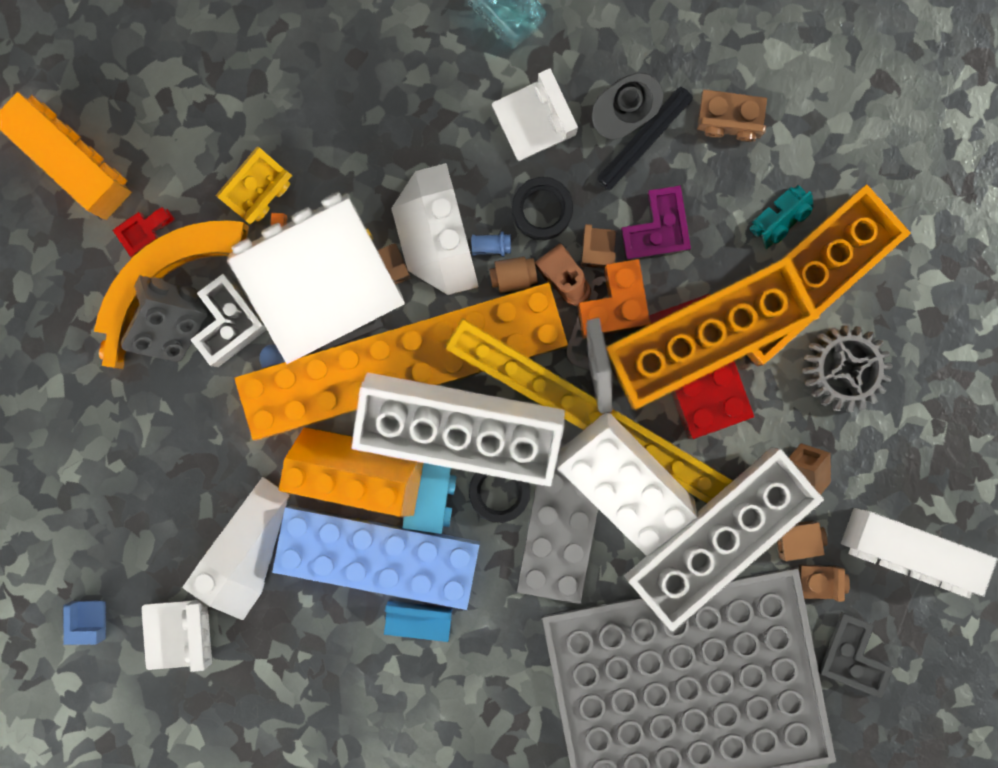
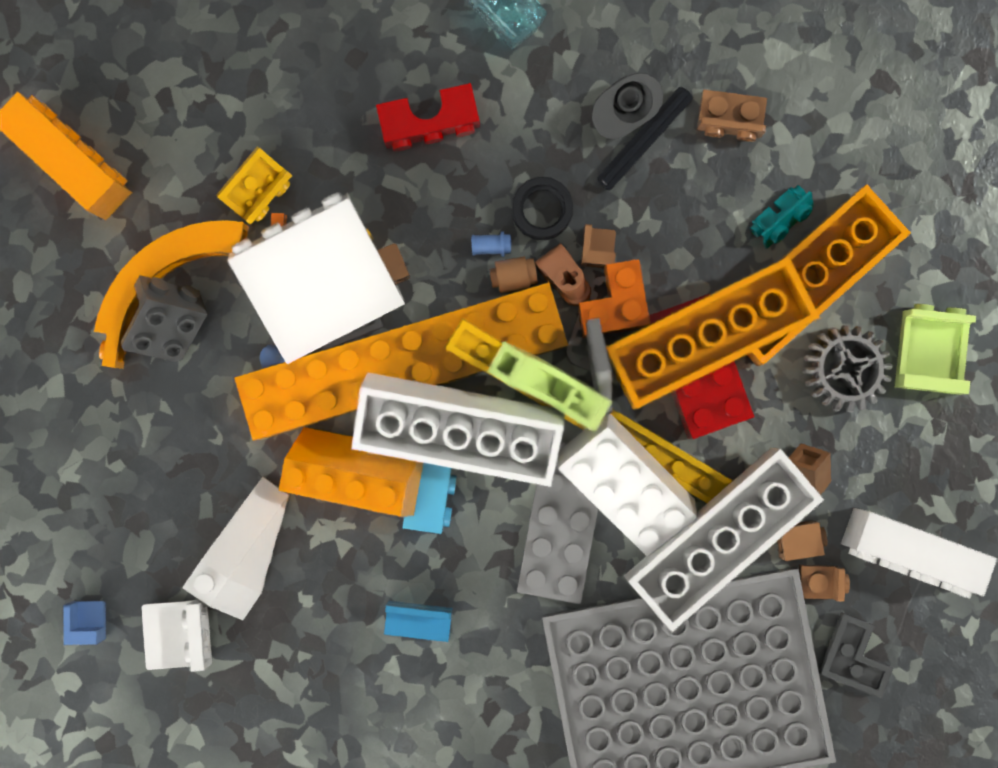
(140, 231): red plate -> none
(235, 323): white brick -> none
(376, 557): light blue brick -> none
(403, 128): none -> red arch
(434, 232): white wedge -> none
(494, 515): black tyre -> none
(535, 117): white bracket -> none
(550, 384): none -> yellowish green arch
(667, 231): magenta plate -> none
(933, 350): none -> yellowish green panel

